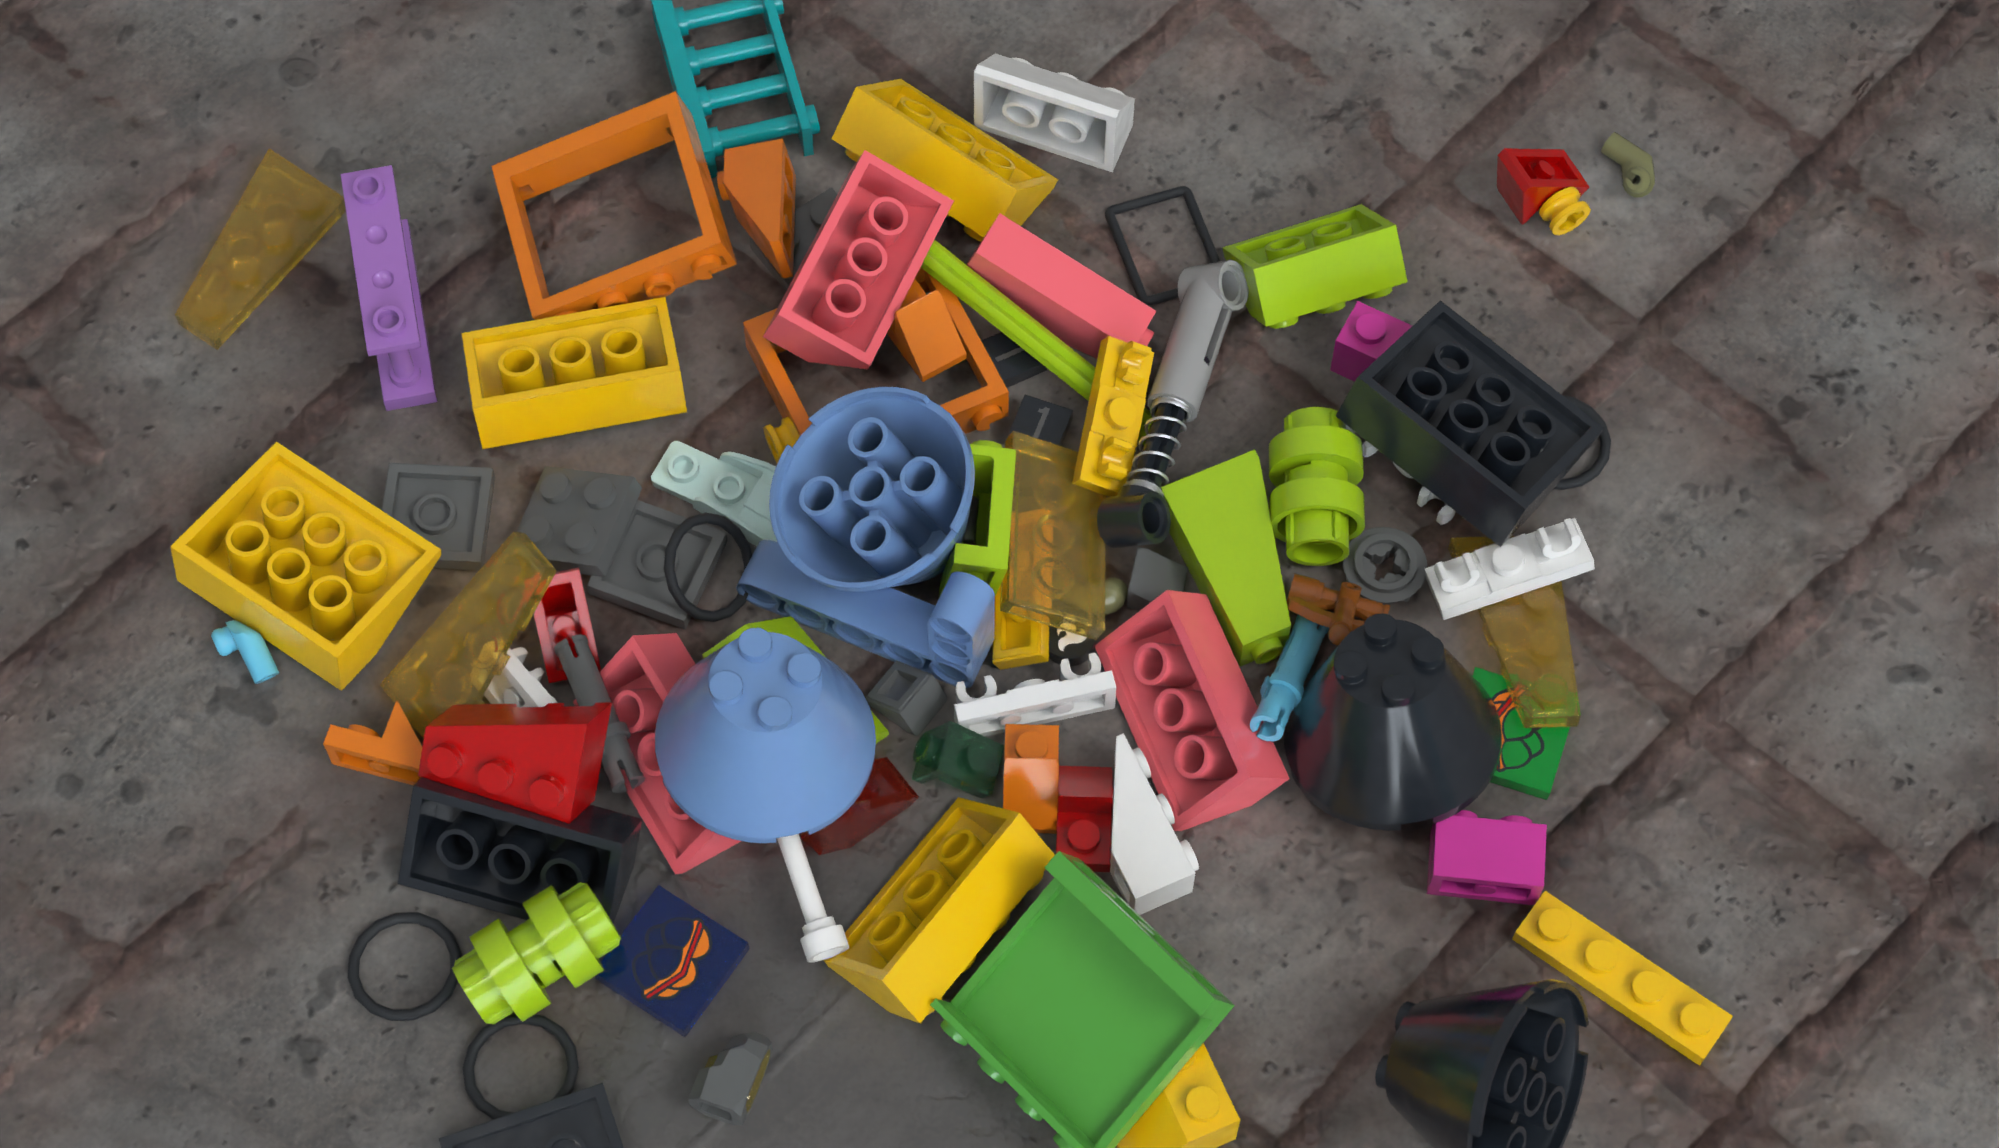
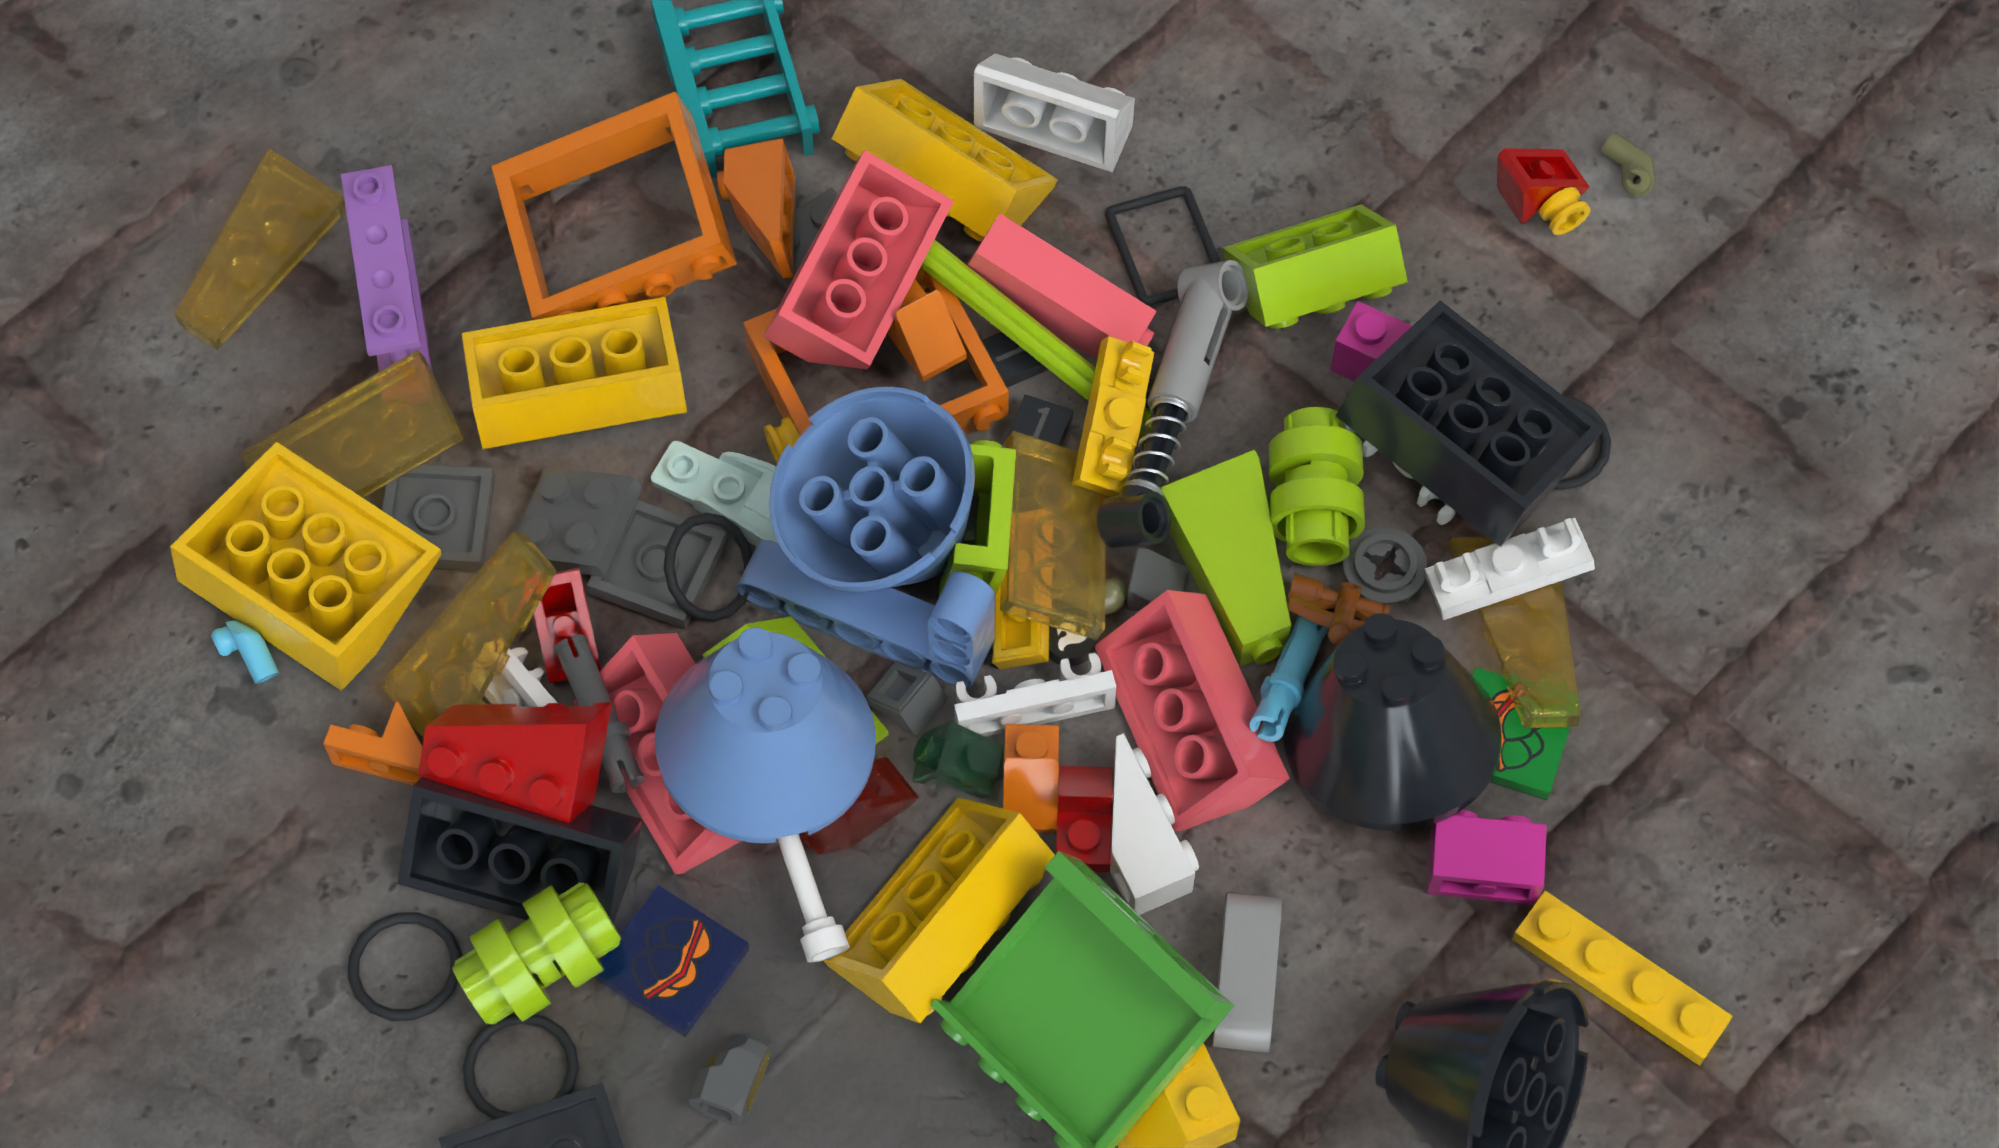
(372, 428): none -> clear yellow tile
(1248, 971): none -> light grey beam

